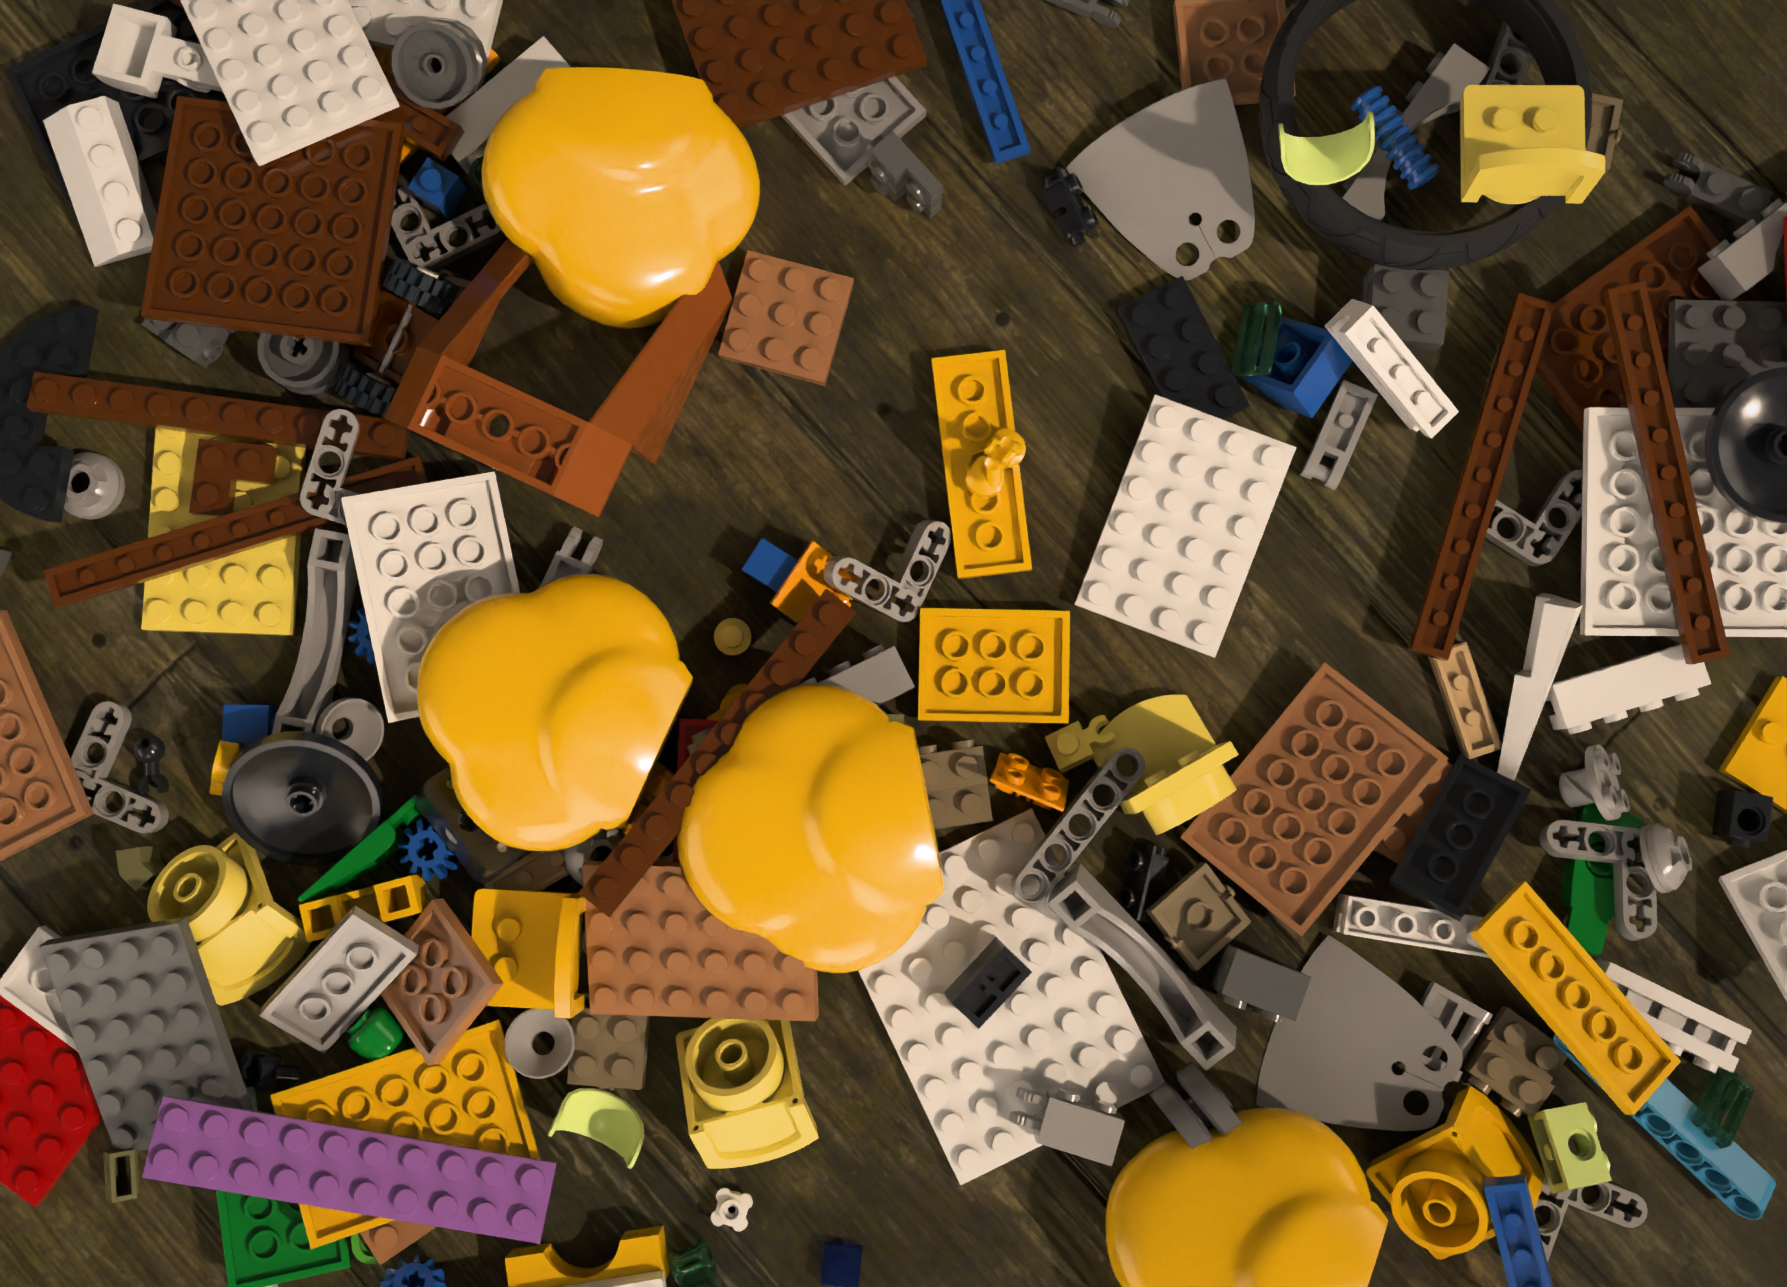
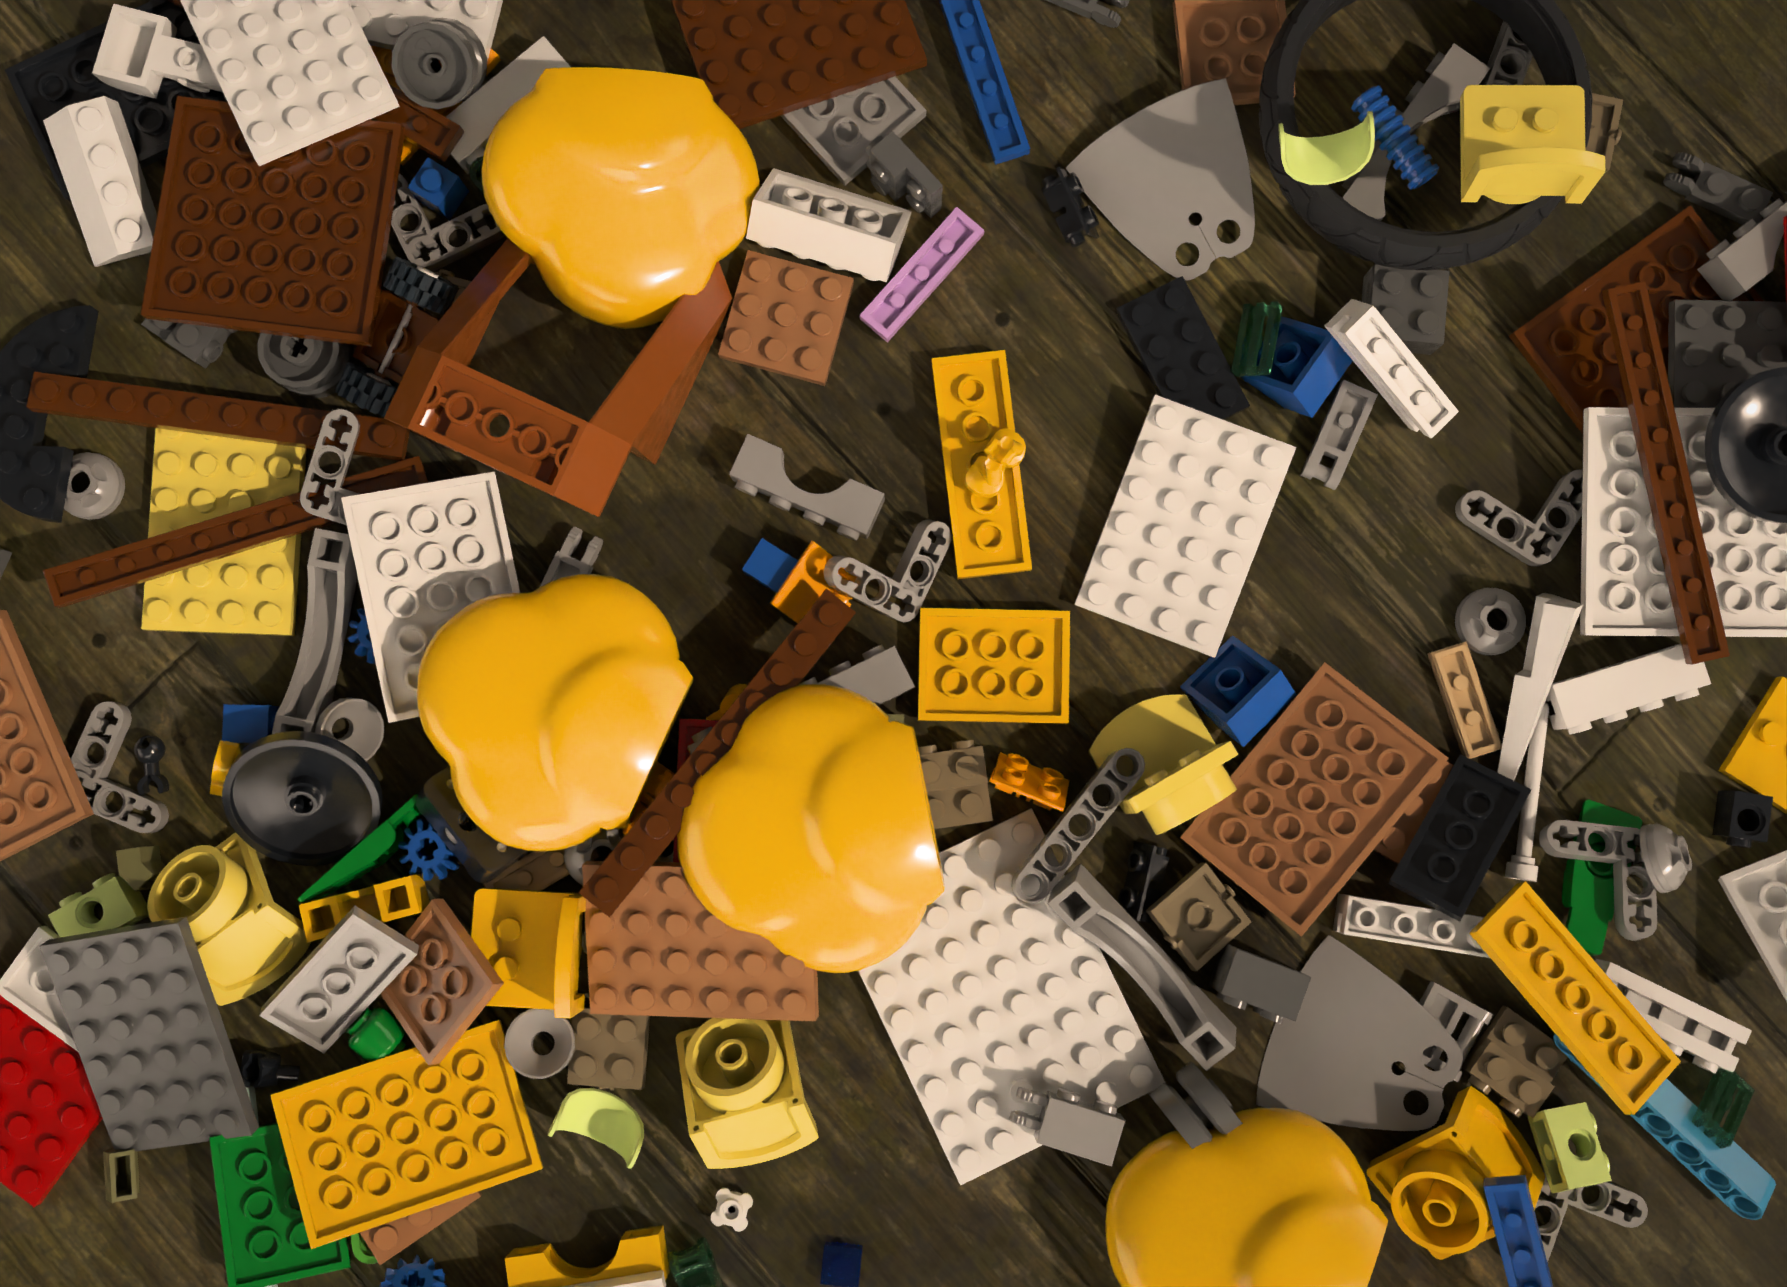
(120, 906): none -> yellowish green brick
(221, 467): reddish brown plate -> none
(349, 1169): medium lavender plate -> none
(732, 636): light yellow plate -> none
(827, 225): none -> white slope
(850, 507): none -> light grey arch
(922, 274): none -> lavender plate
(987, 982): black hinge -> none
(1073, 745): light yellow plate -> none
(1239, 690): none -> blue slope
(1473, 625): none -> light grey piece
(1481, 477): reddish brown plate -> none
(1522, 865): none -> white piece
(1596, 784): light grey plate -> none

